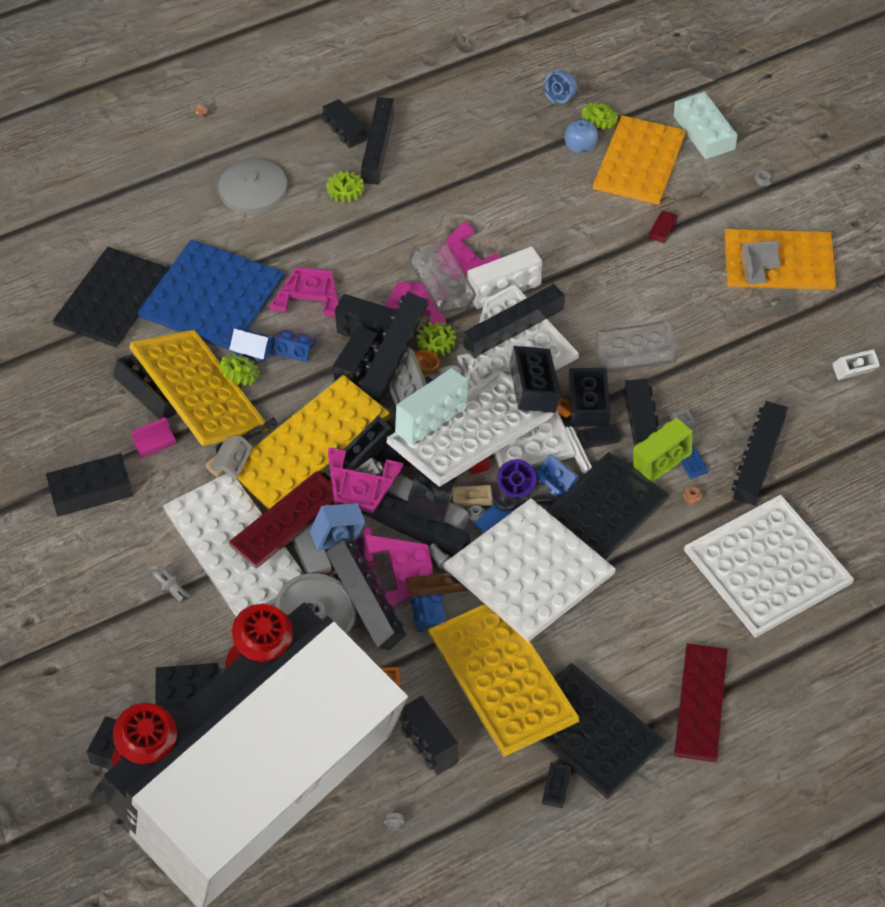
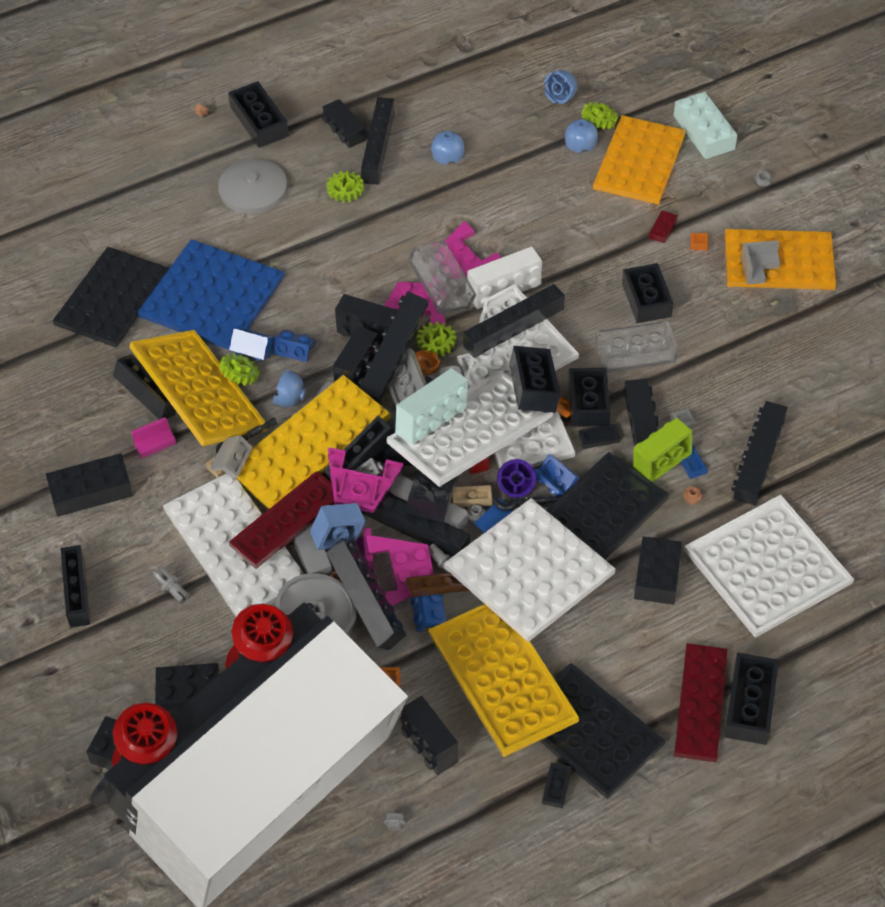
(75, 586): none -> black brick
(258, 114): none -> black brick
(289, 390): none -> medium blue cylinder
(308, 285): dark pink wing -> none
(447, 147): none -> medium blue cylinder
(580, 454): white axle -> none
(647, 293): none -> black brick
(658, 570): none -> black brick
(699, 241): none -> orange tile
(751, 698): none -> black brick
(855, 364): white brick -> none

